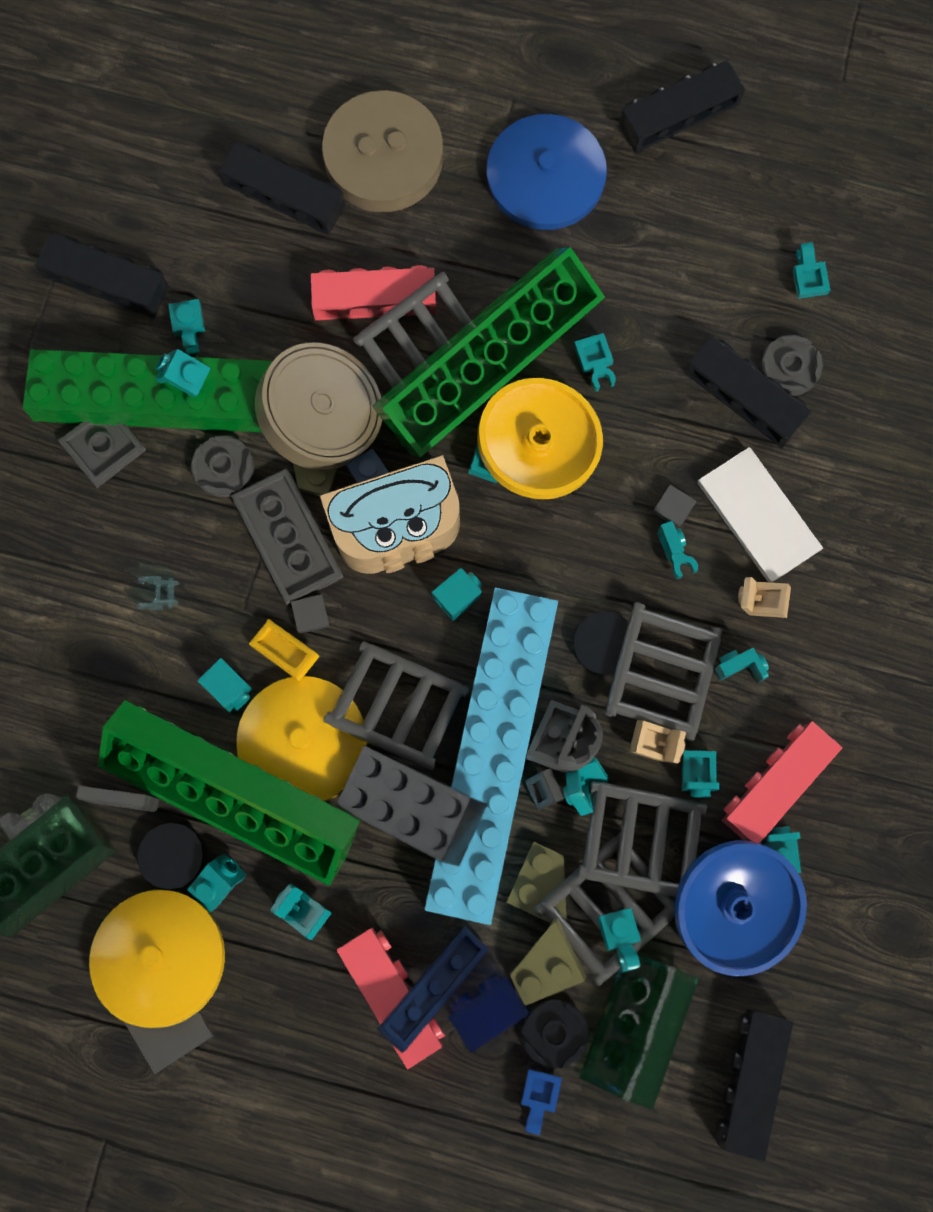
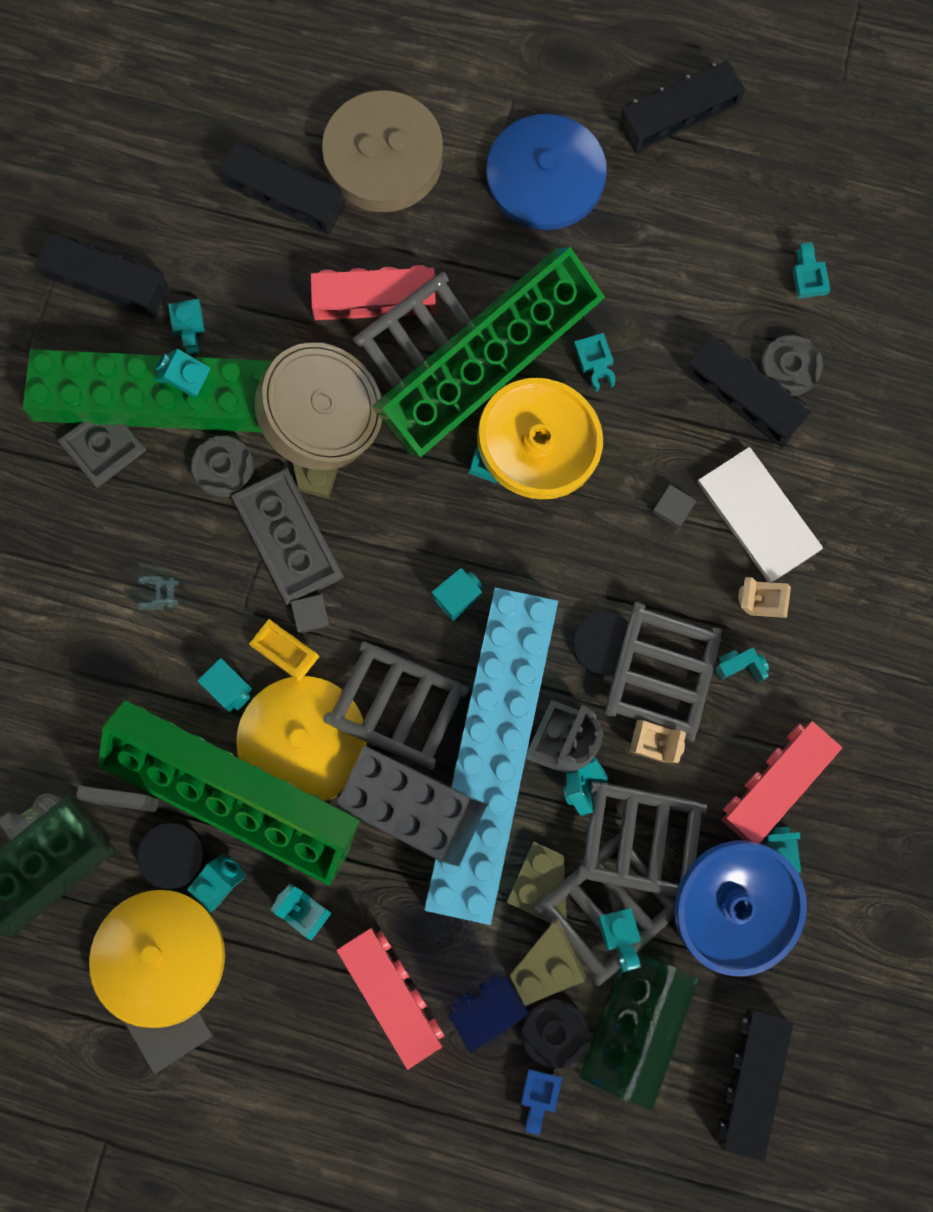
(367, 467): medium blue plate -> none
(395, 517): brick -> none
(432, 990): dark blue tile -> none
(544, 789): dark grey tile -> none
(673, 545): teal plate -> none
(699, 773): teal bracket -> none

